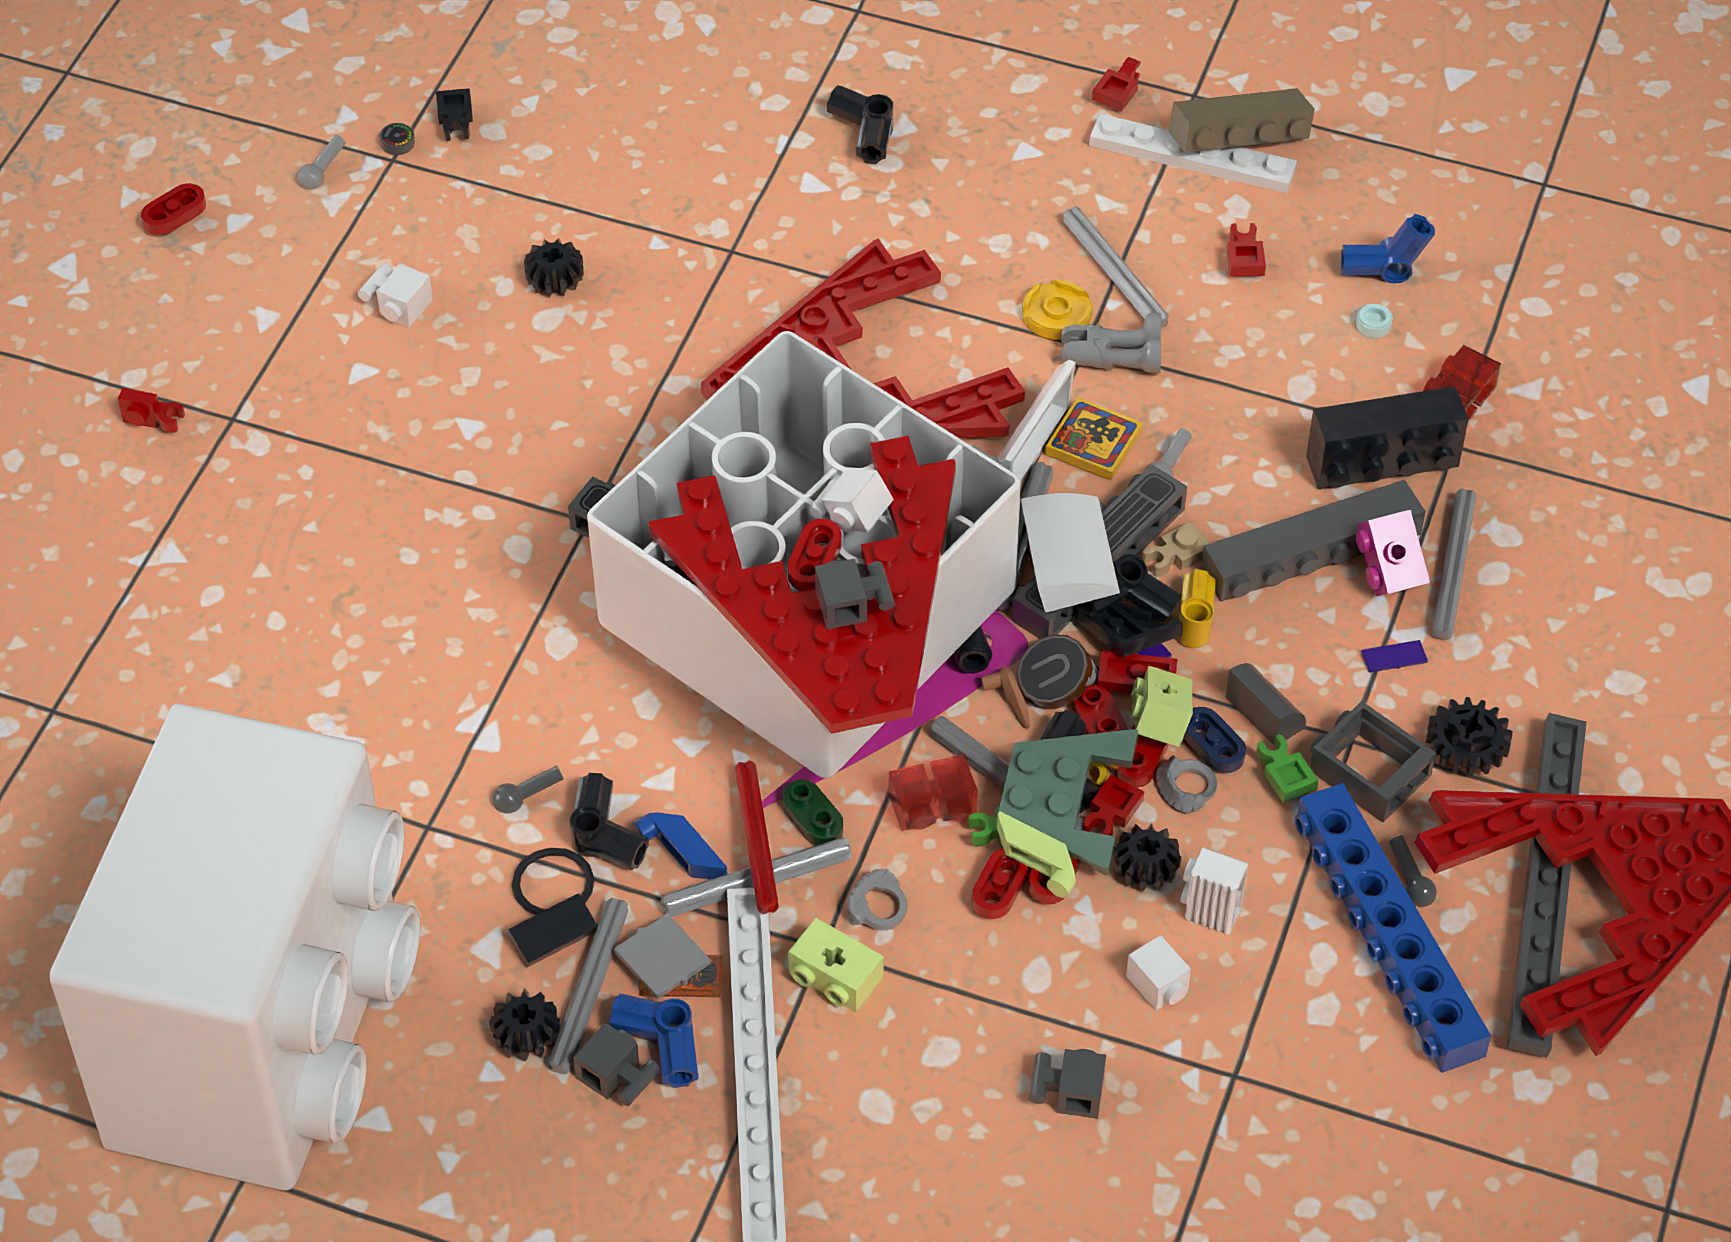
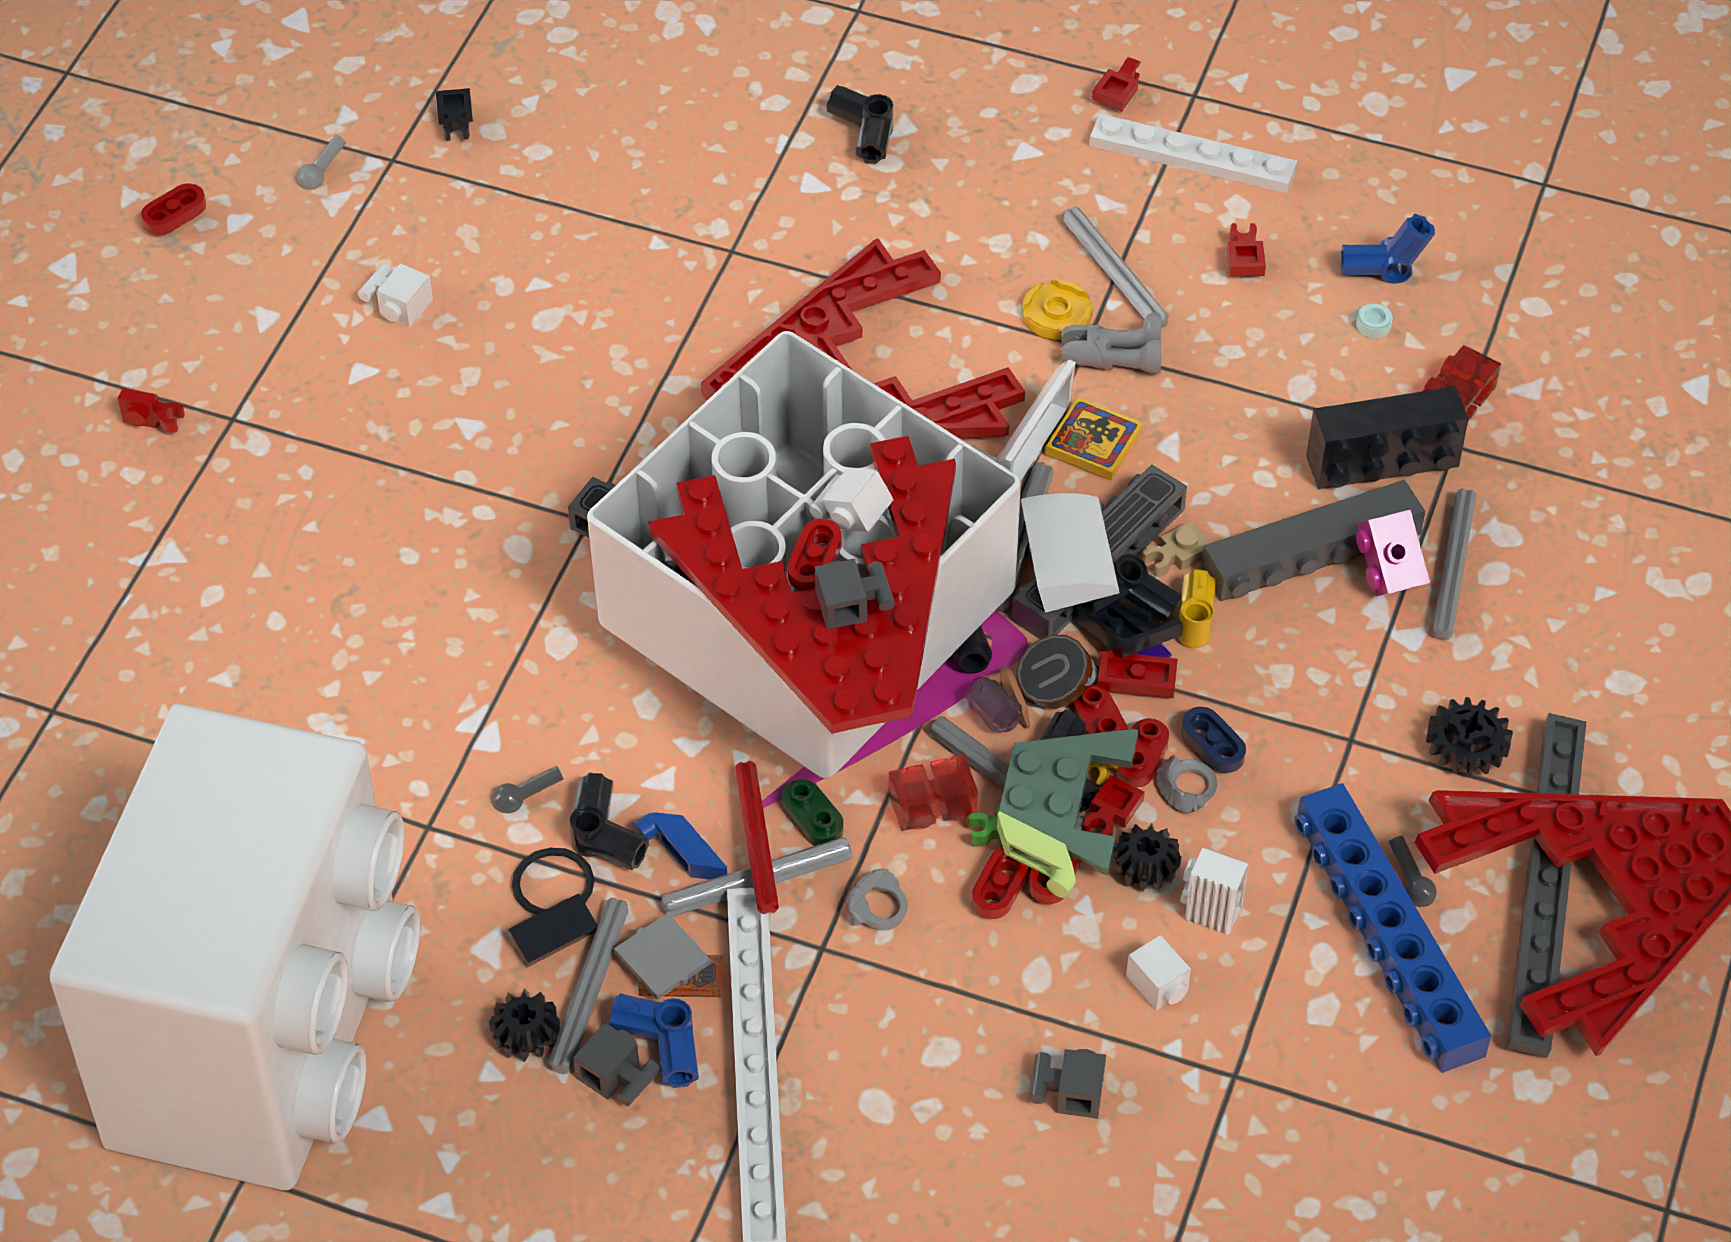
(397, 138): tile -> none
(554, 267): black gear -> none
(835, 965): yellowish green brick -> none
(994, 705): none -> brick
(1162, 705): yellowish green brick -> none
(1173, 451): light grey bar -> none
(1241, 120): dark tan brick -> none
(1263, 703): dark grey brick -> none
(1287, 774): bright green plate -> none
(1394, 656): dark purple window -> none
(1413, 755): dark grey window -> none

